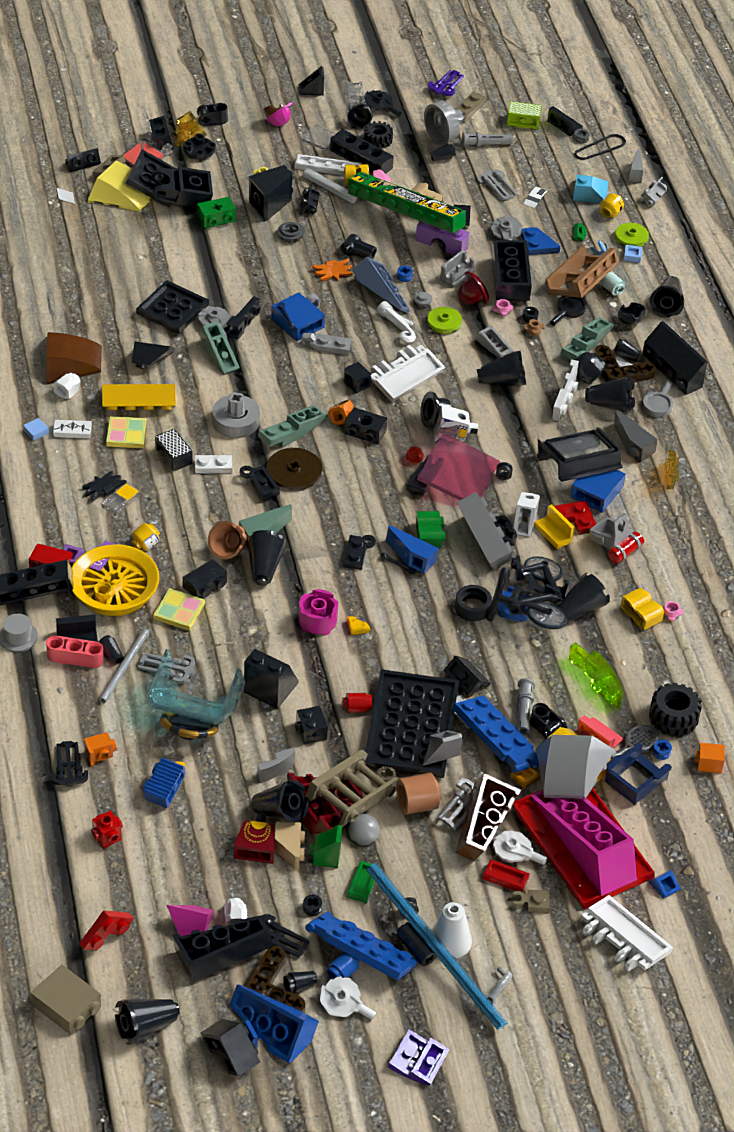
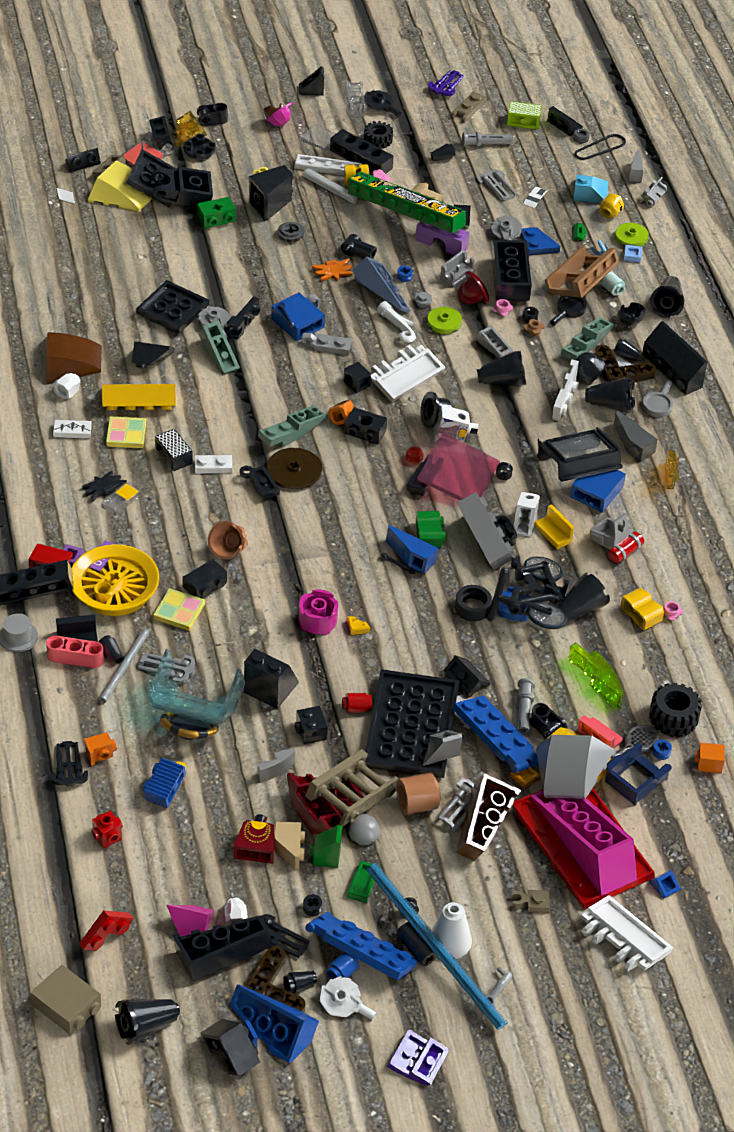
(36, 429): light blue tile -> none
(145, 536): yellow head -> none
(228, 415): light grey piece -> none
(264, 555): black cone -> none
(270, 520): sand green slope -> none
(282, 802): black cone -> none
(310, 201): black hinge -> none
(356, 551): black hinge -> none
(360, 115): black hair -> none
(386, 771): dark tan bush -> none
(445, 127): light grey piece -> none
(506, 876): red tile -> none
(515, 847): white piece -> none
(579, 514): red plate -> none

